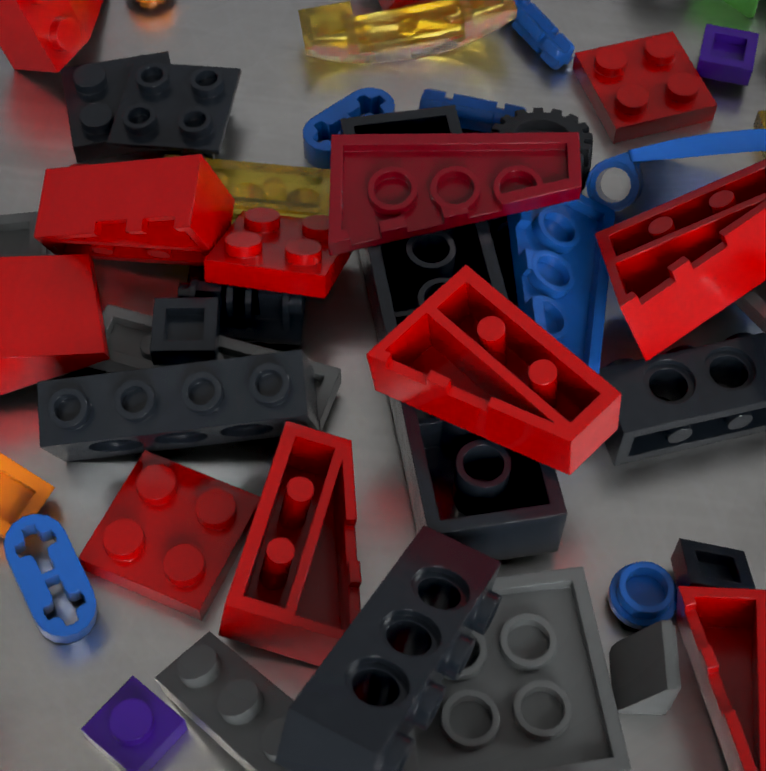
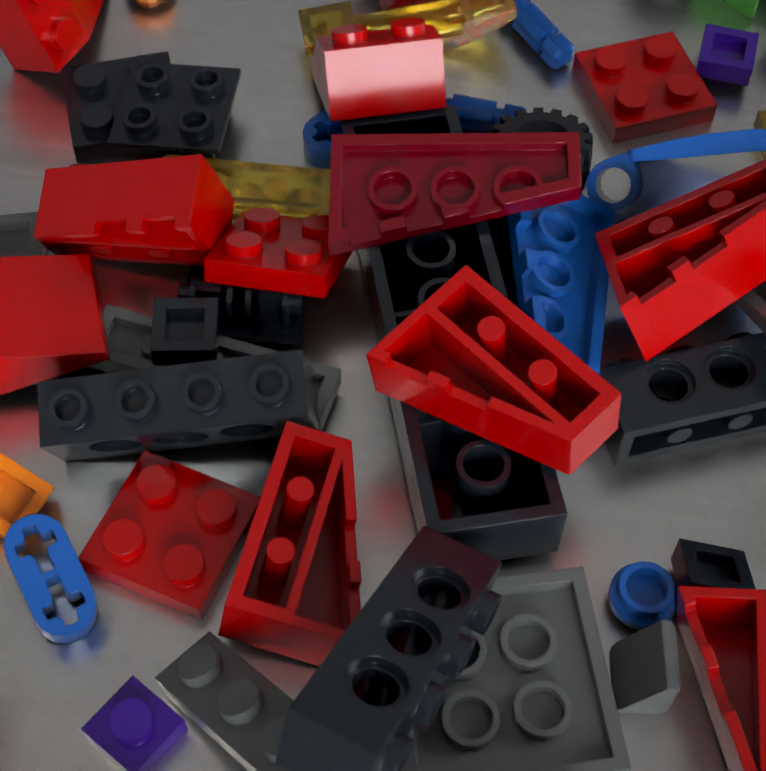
(380, 70): none -> slope

